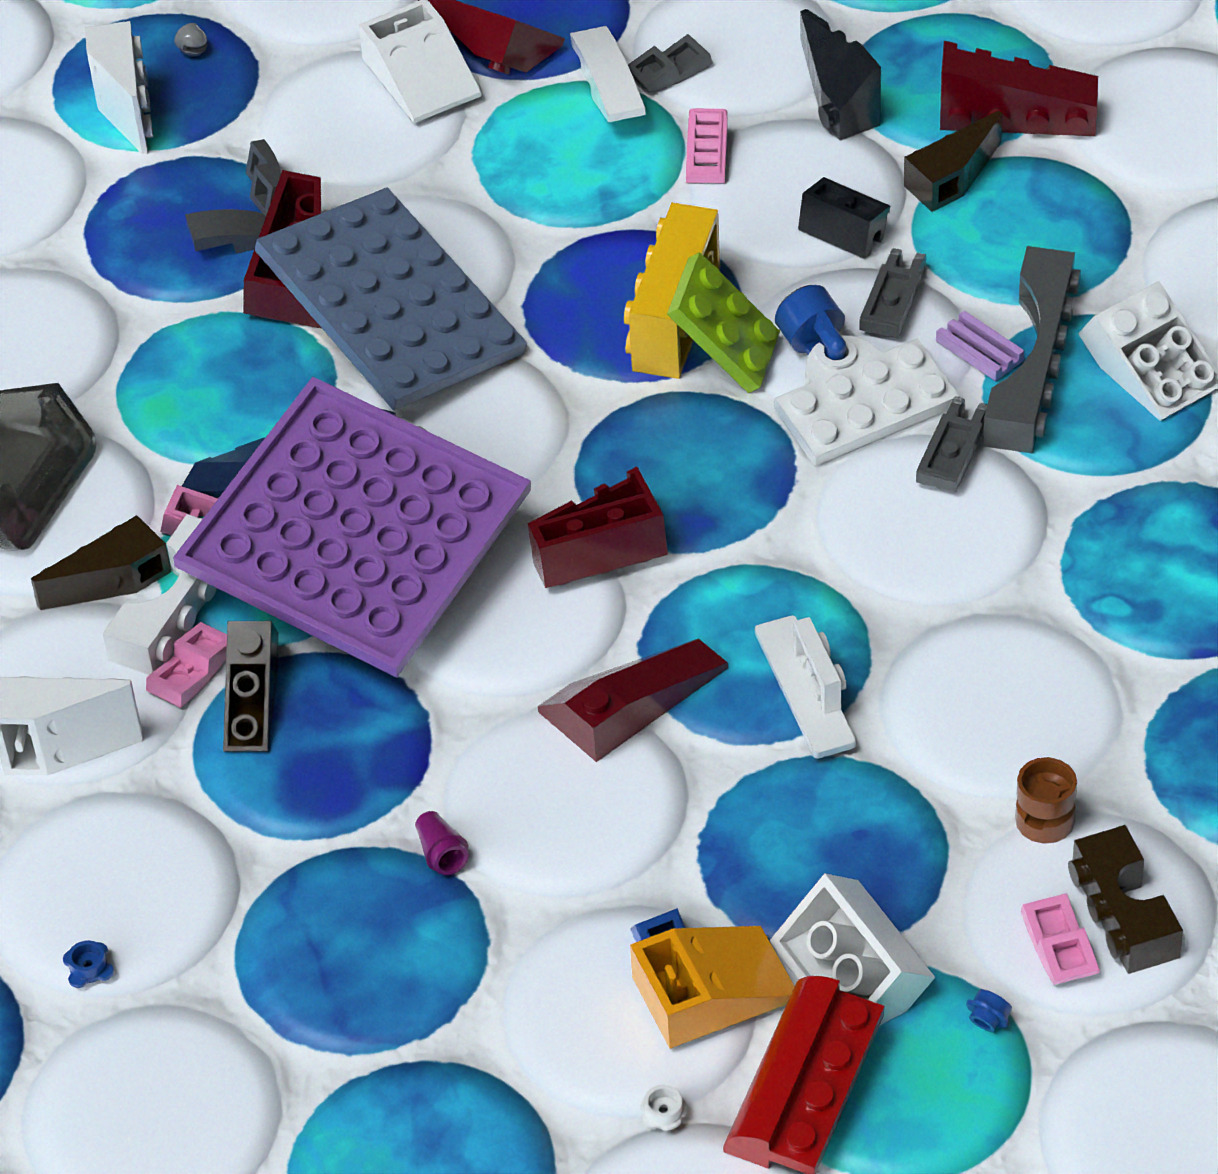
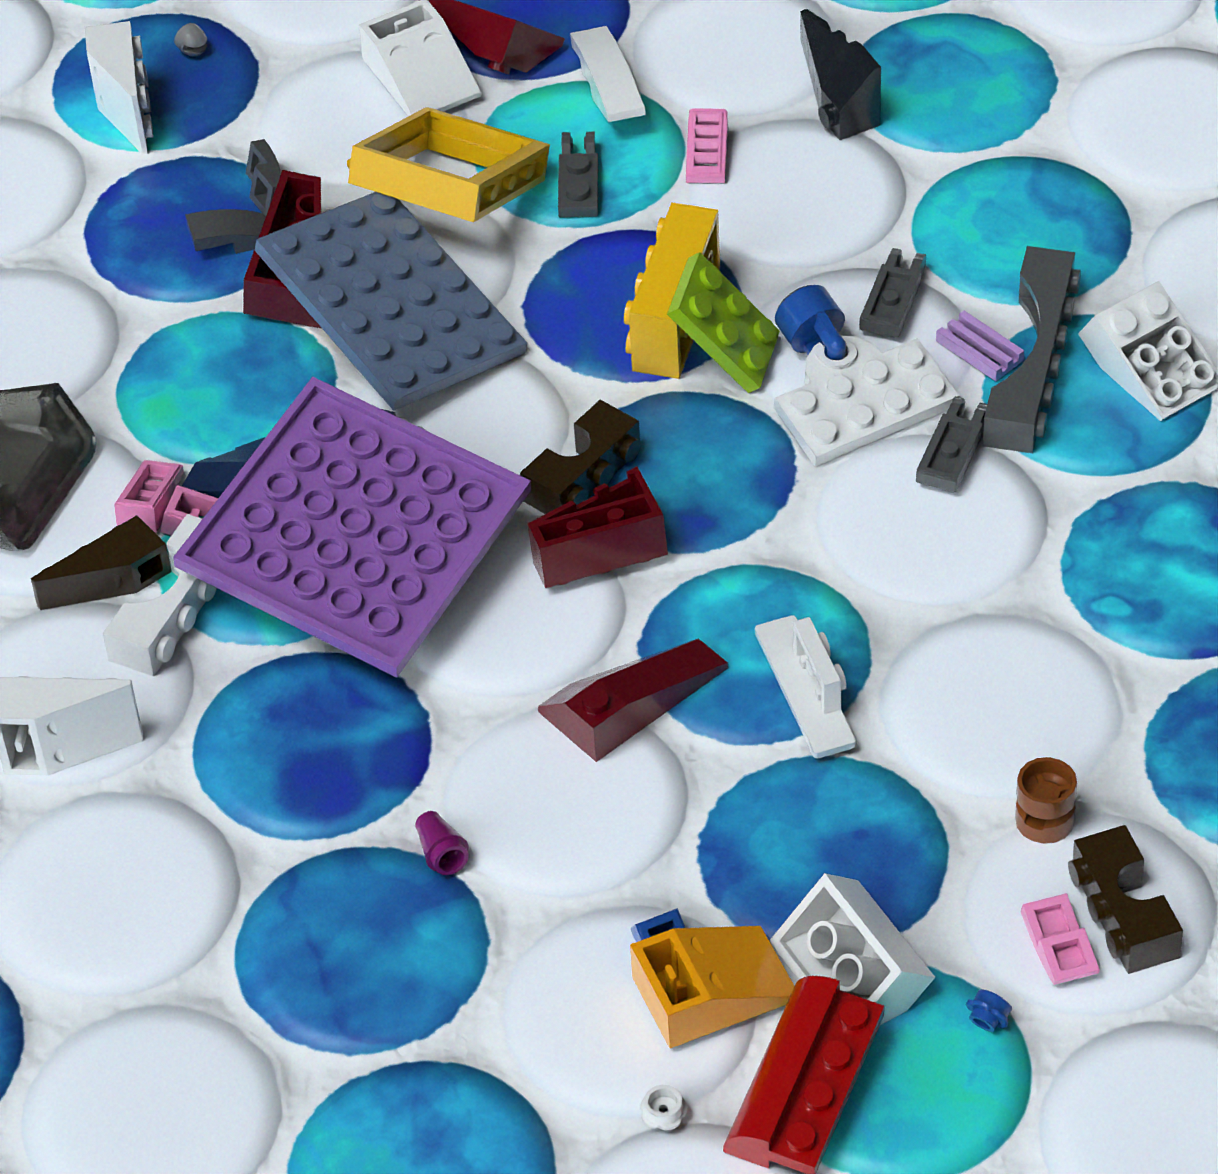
(83, 954): blue plate -> none
(148, 497): none -> bright pink slope
(194, 663): bright pink slope -> none
(250, 685): dark brown slope -> none
(511, 162): none -> yellow window
(578, 178): none -> dark grey hinge
(604, 443): none -> dark brown arch
(677, 63): dark grey slope -> none
(843, 217): black hinge -> none
(951, 165): dark brown slope -> none
(1028, 96): dark red wedge -> none

